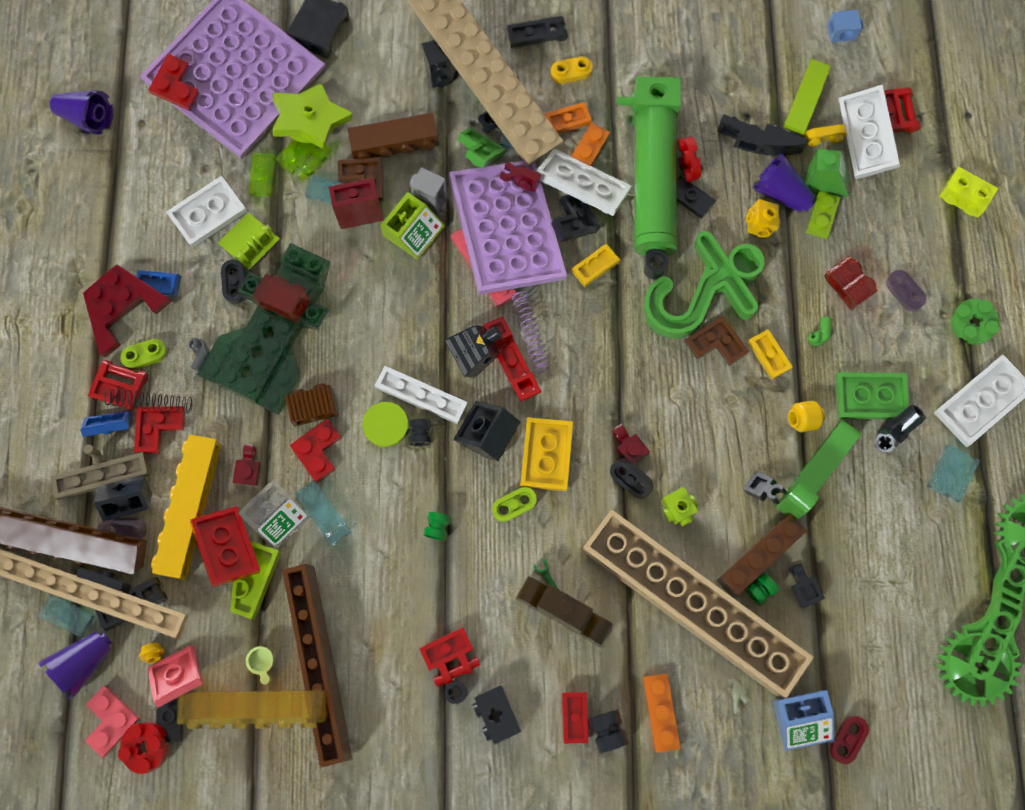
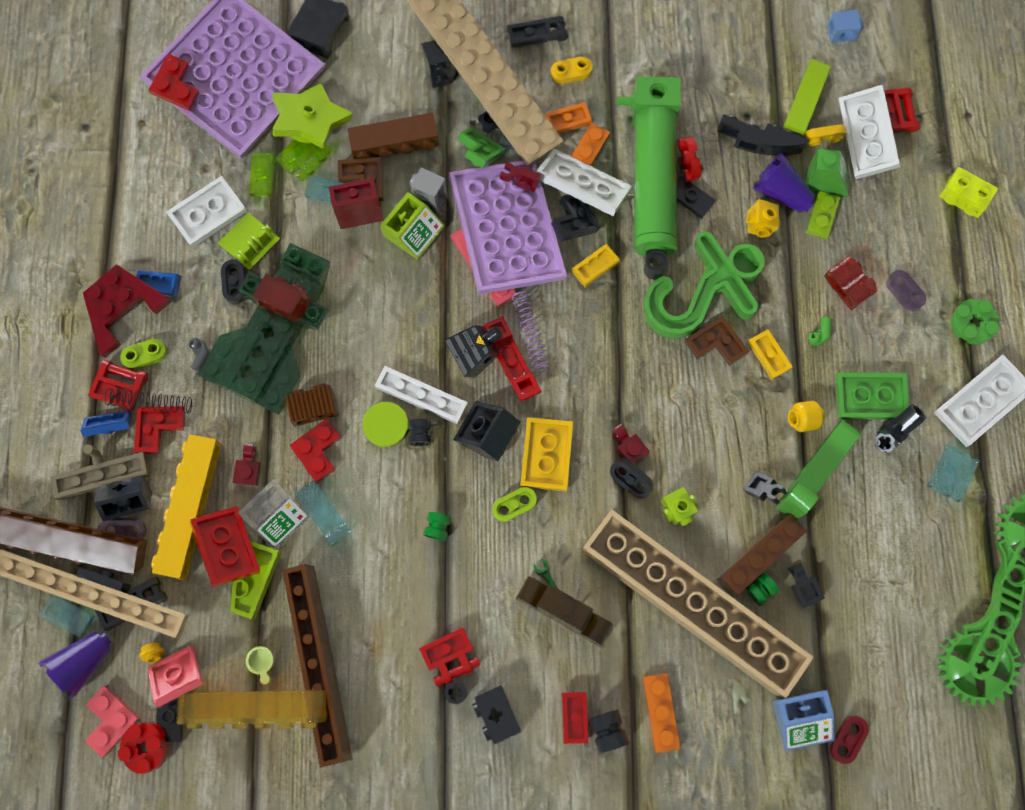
(84, 109): dark purple cone -> none

